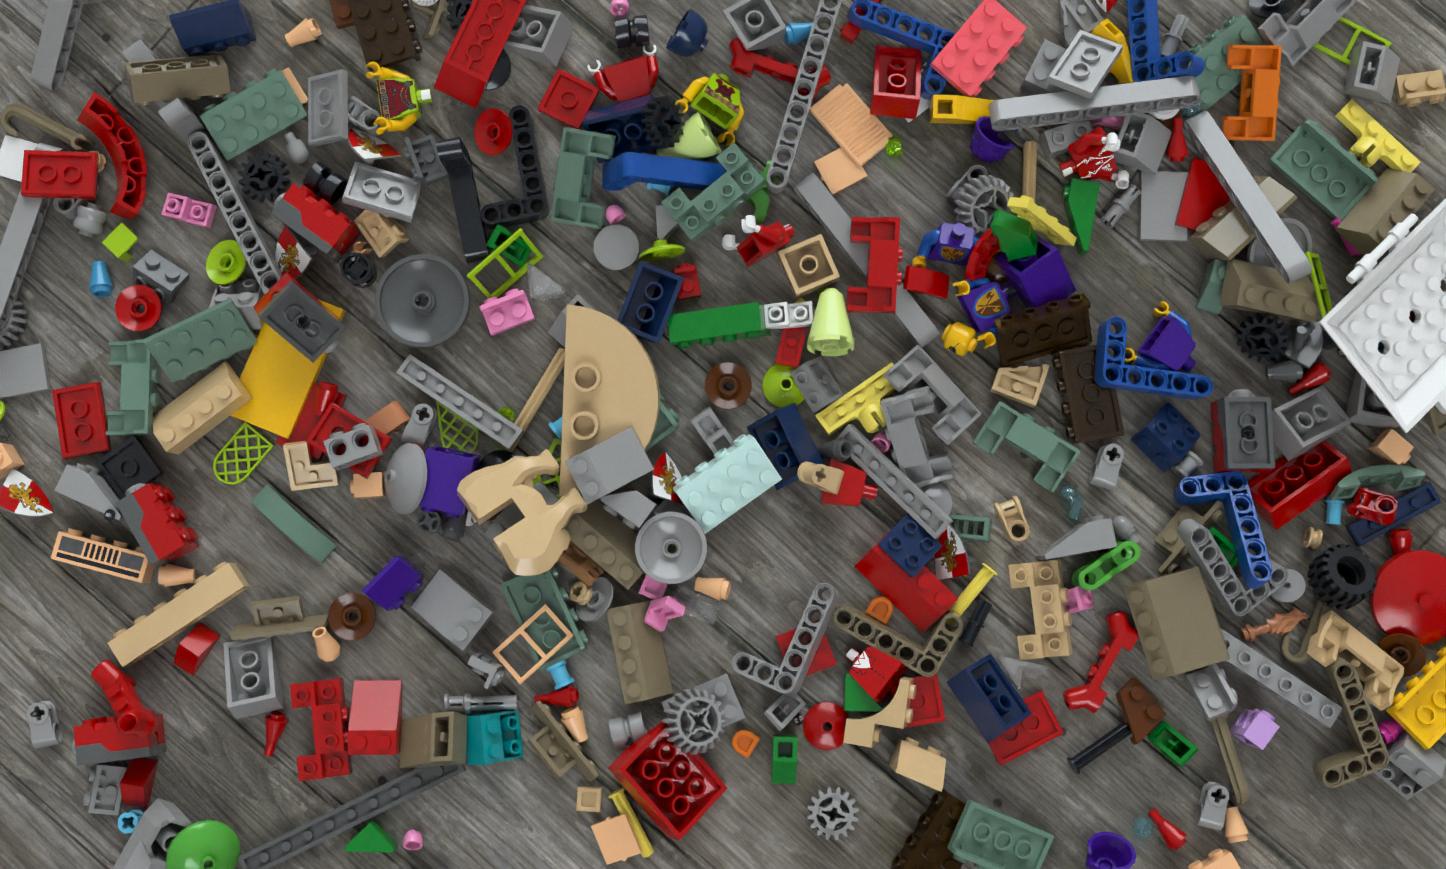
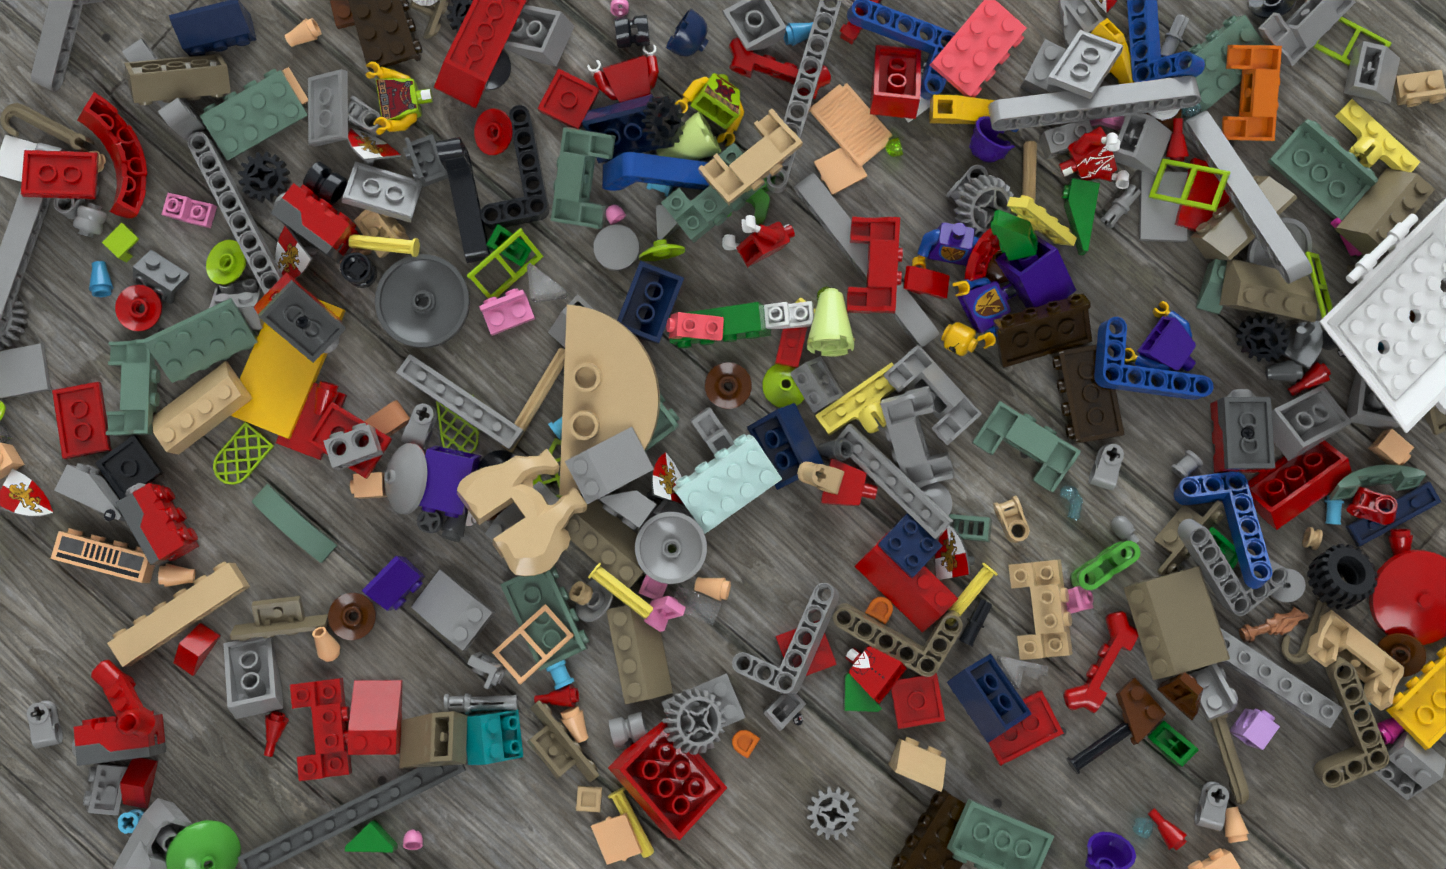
(296, 149): light grey cylinder -> none
(304, 473): tan plate -> none
(385, 244): none -> light yellow axle
(505, 410): clear neon green hinge -> none
(580, 564): medium nougat hinge -> none
(621, 591): none -> light yellow axle
(690, 286): red bracket -> none
(695, 326): none -> coral bracket
(756, 163): none -> tan bracket
(784, 759): green slope -> none
(808, 266): tan brick -> none
(814, 721): red dish -> none
(881, 442): bright pink hinge -> none
(897, 714): tan arch -> none
(1020, 383): tan wing -> none
(1089, 536): light grey slope -> none
(1166, 438): dark blue bracket -> none
(1183, 200): none -> lime window
(1183, 693): none -> reddish brown wing

